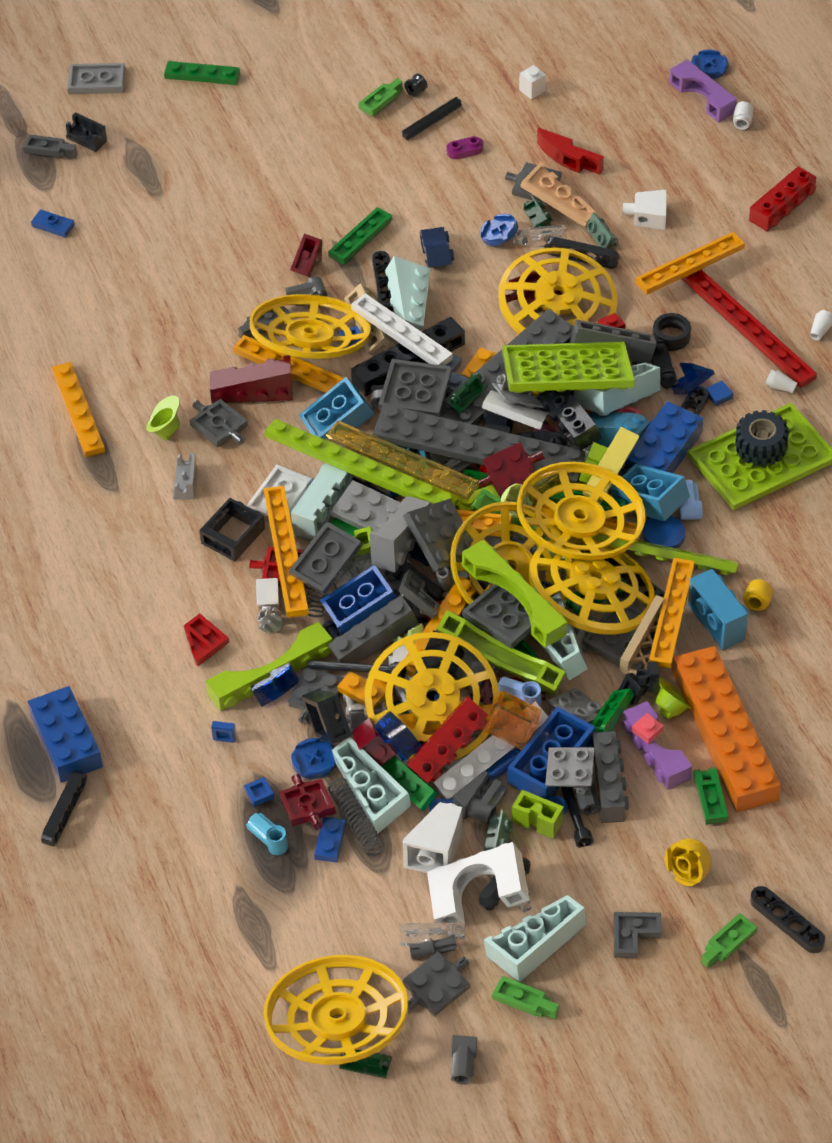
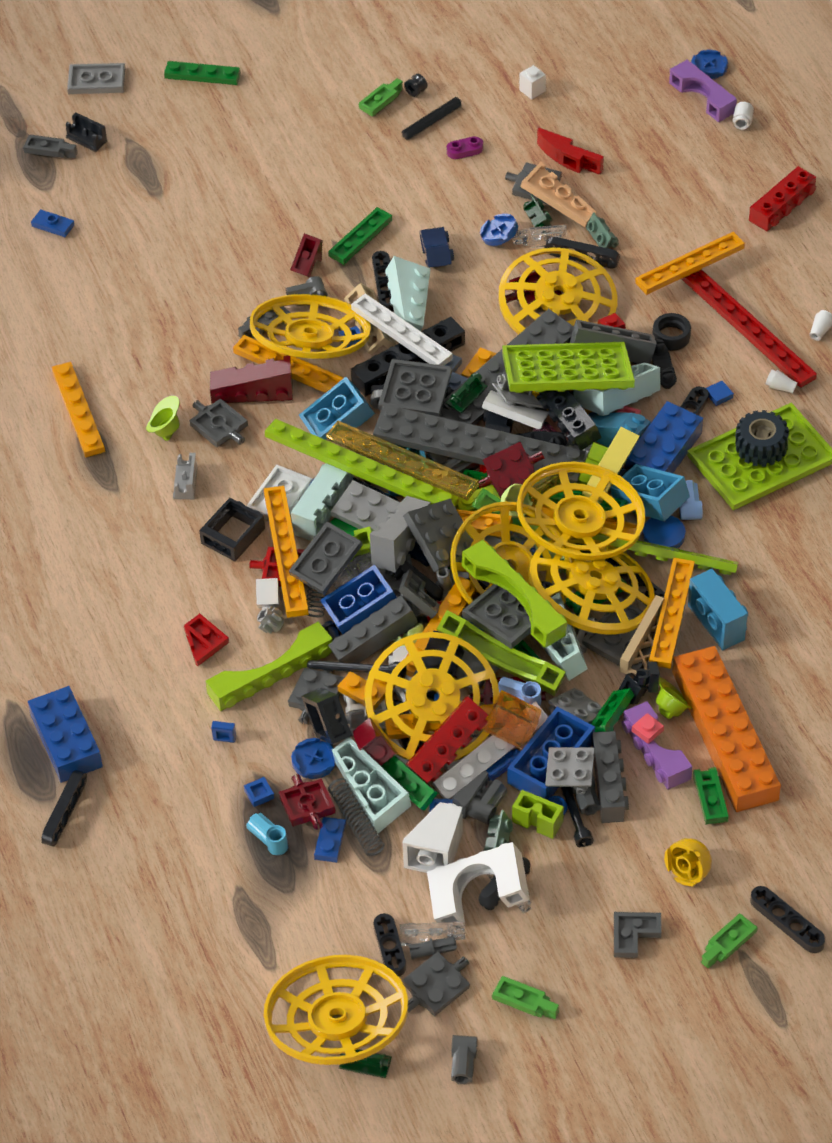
(279, 683): clear blue slope -> none
(392, 935): none -> black beam
(395, 732): clear blue slope -> none
(534, 940): light aqua wedge -> none
(648, 209): white torso -> none
(694, 376): clear blue slope -> none
(758, 595): yellow head -> none

